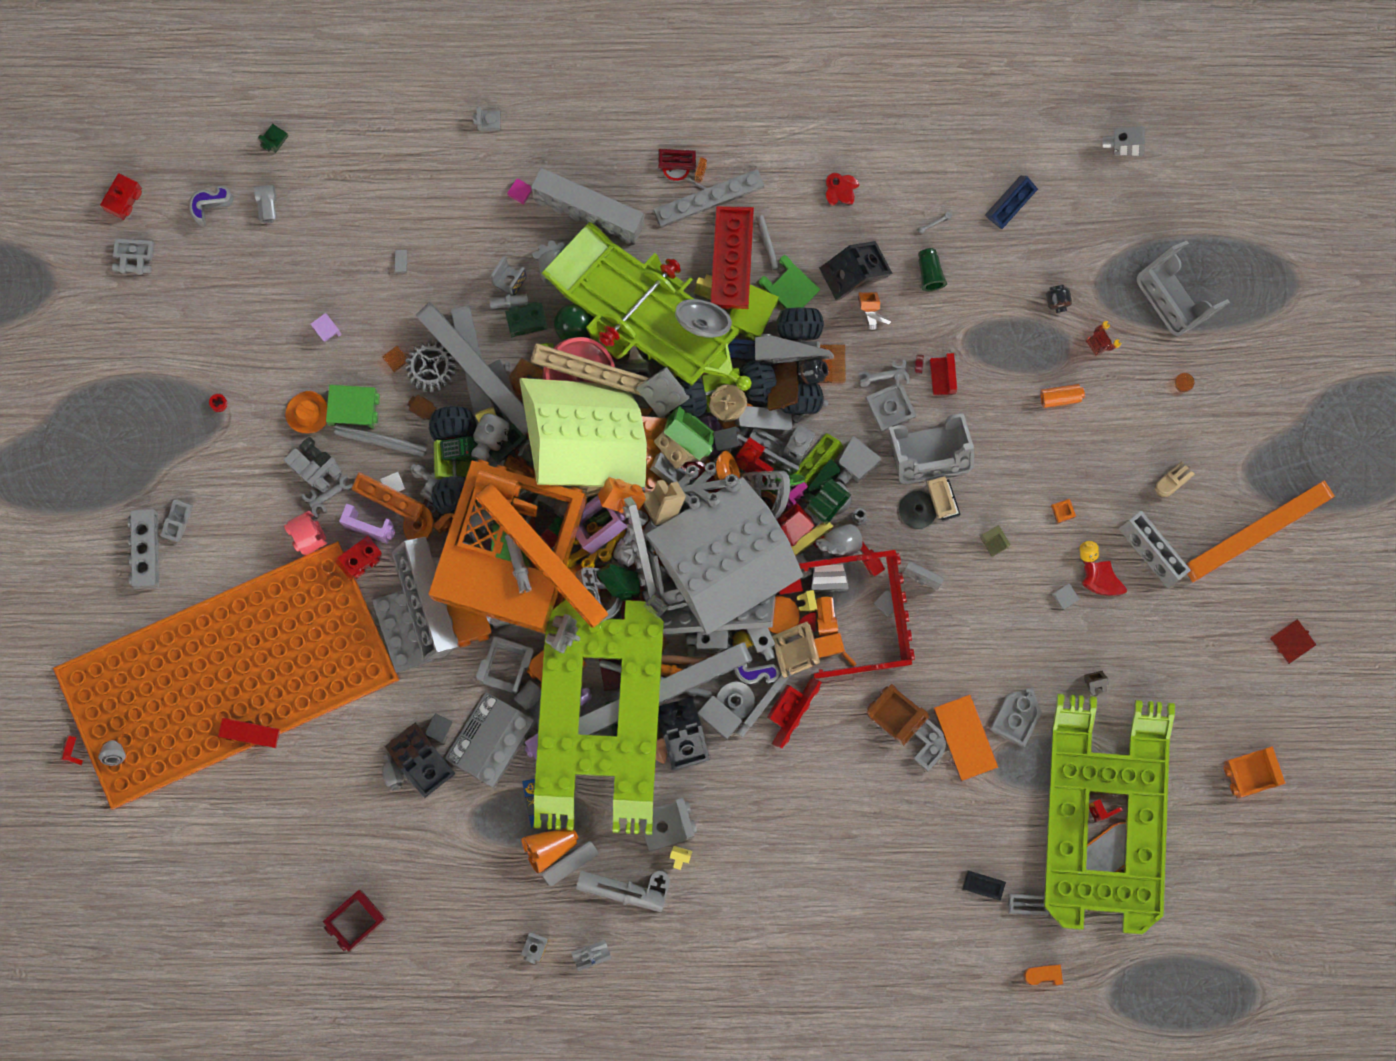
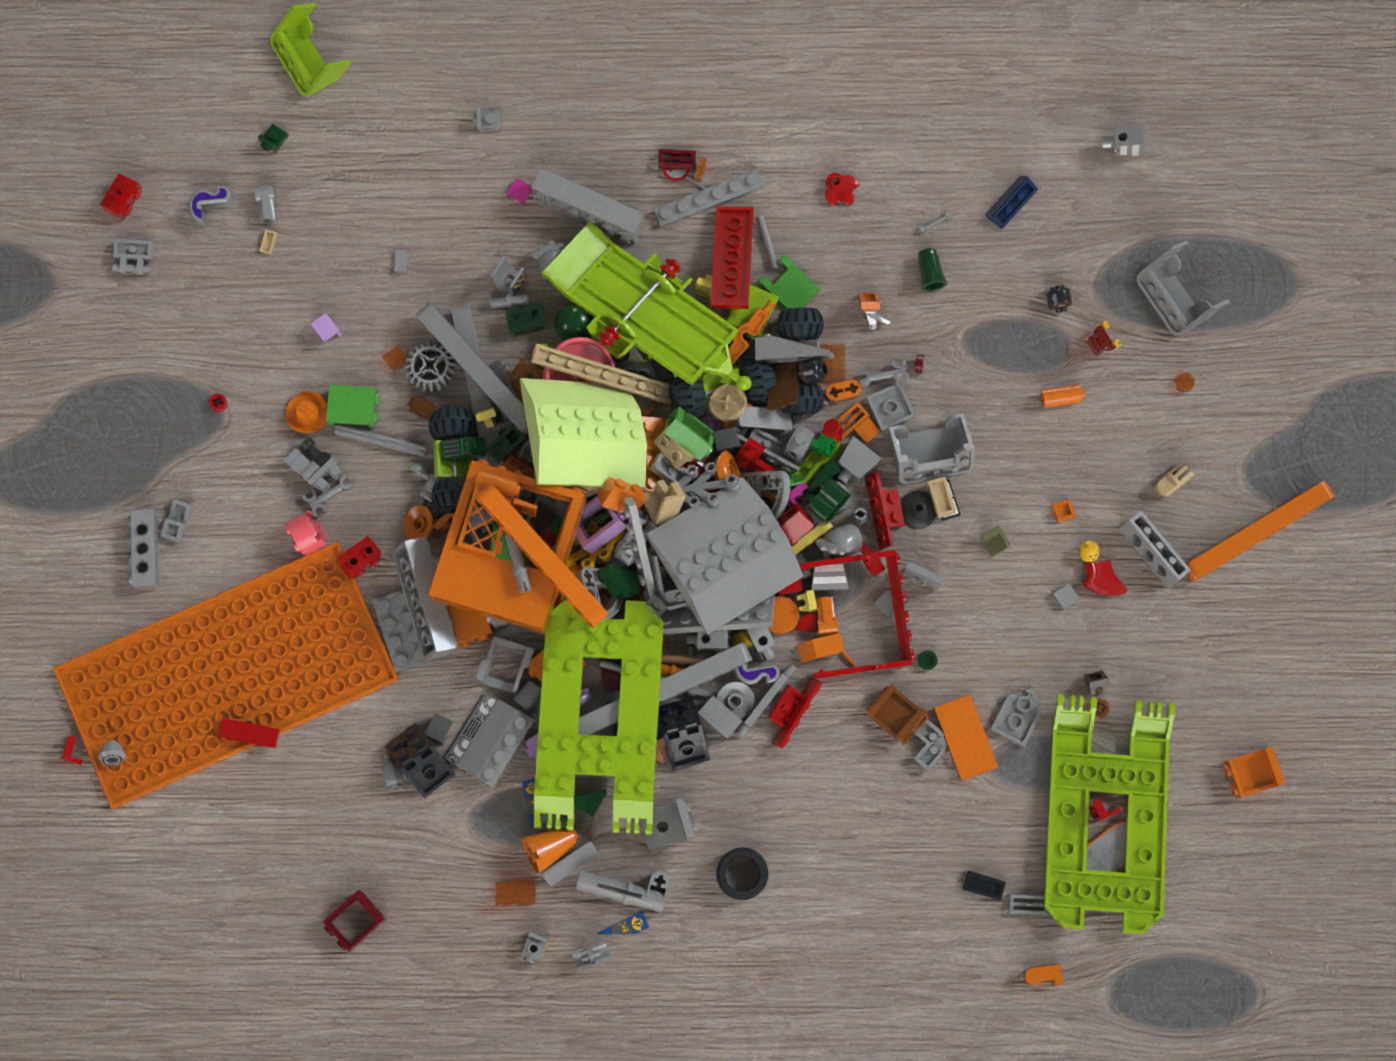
(268, 241): none -> tan piece
(299, 54): none -> lime windscreen
(349, 522): lavender panel -> none
(388, 497): orange tile -> none
(394, 481): white tile -> none
(489, 435): light grey piece -> none
(515, 892): none -> clear orange panel
(565, 633): light grey hips -> none
(590, 802): none -> dark green slope
(628, 926): none -> sticker
(662, 392): light grey plate -> none
(680, 855): light yellow tile -> none
(703, 318): light grey dish -> none
(753, 327): none -> orange piece
(763, 873): none -> black tyre
(796, 654): tan container -> none
(828, 439): none -> leg
(842, 386): none -> orange beam
(849, 411): none -> orange tile
(860, 264): black bracket -> none
(867, 431): none -> orange tile
(885, 509): none -> red bracket
(927, 660): none -> dark green tile
(943, 375): red panel -> none
(1102, 708): none -> clear orange tile
(1293, 641): clear red piece -> none

